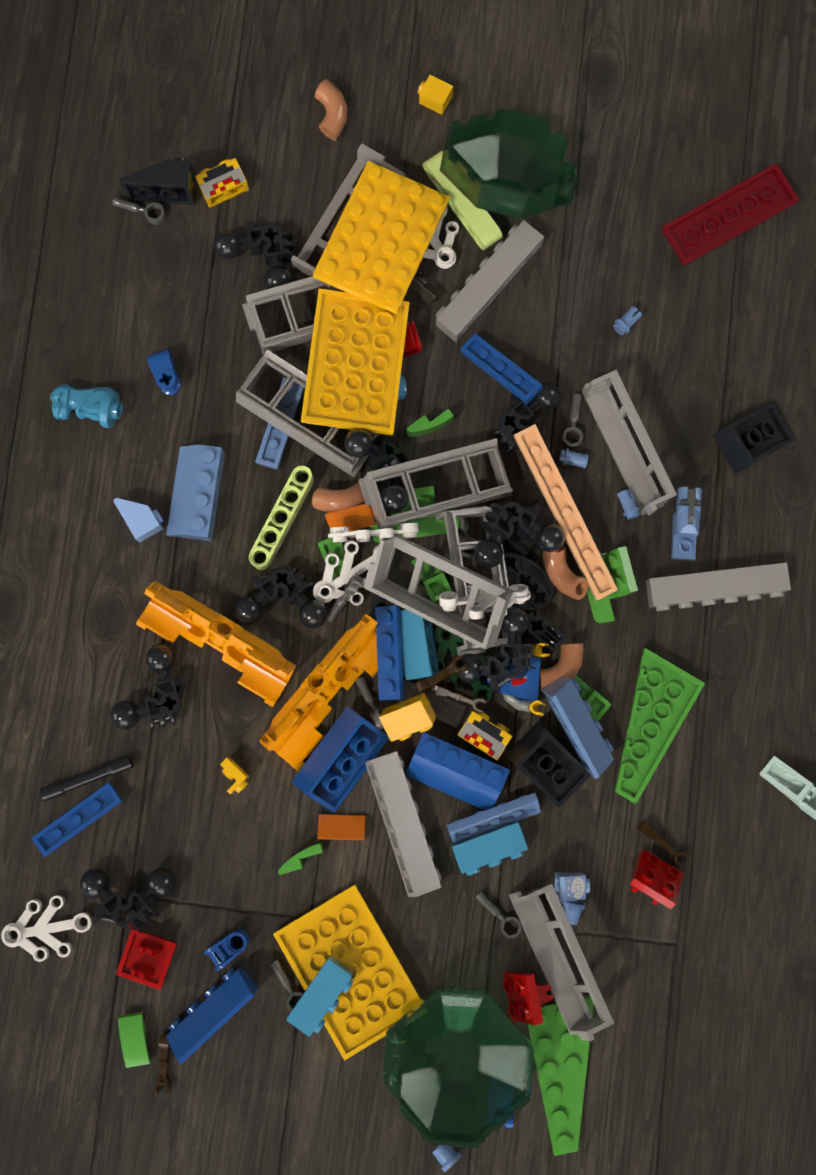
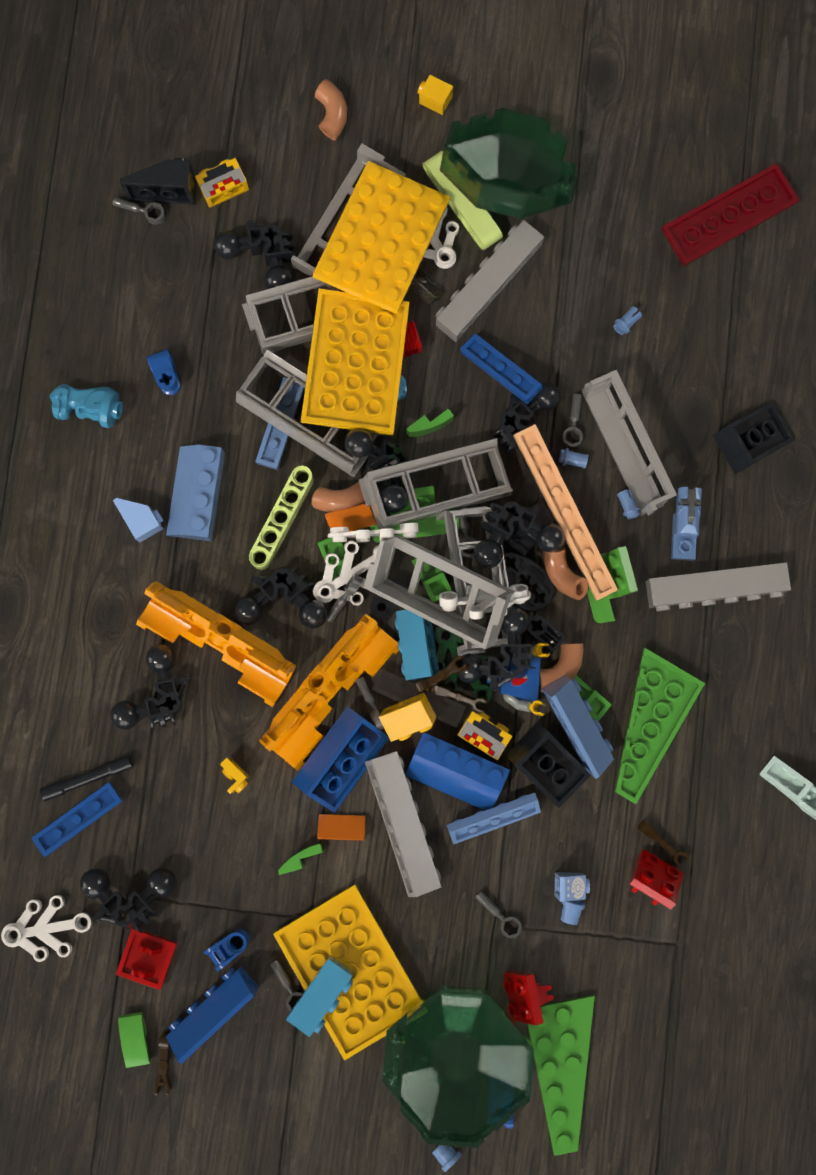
(389, 653): blue plate -> none
(490, 848): dark azure brick -> none
(555, 964): light grey piece -> none

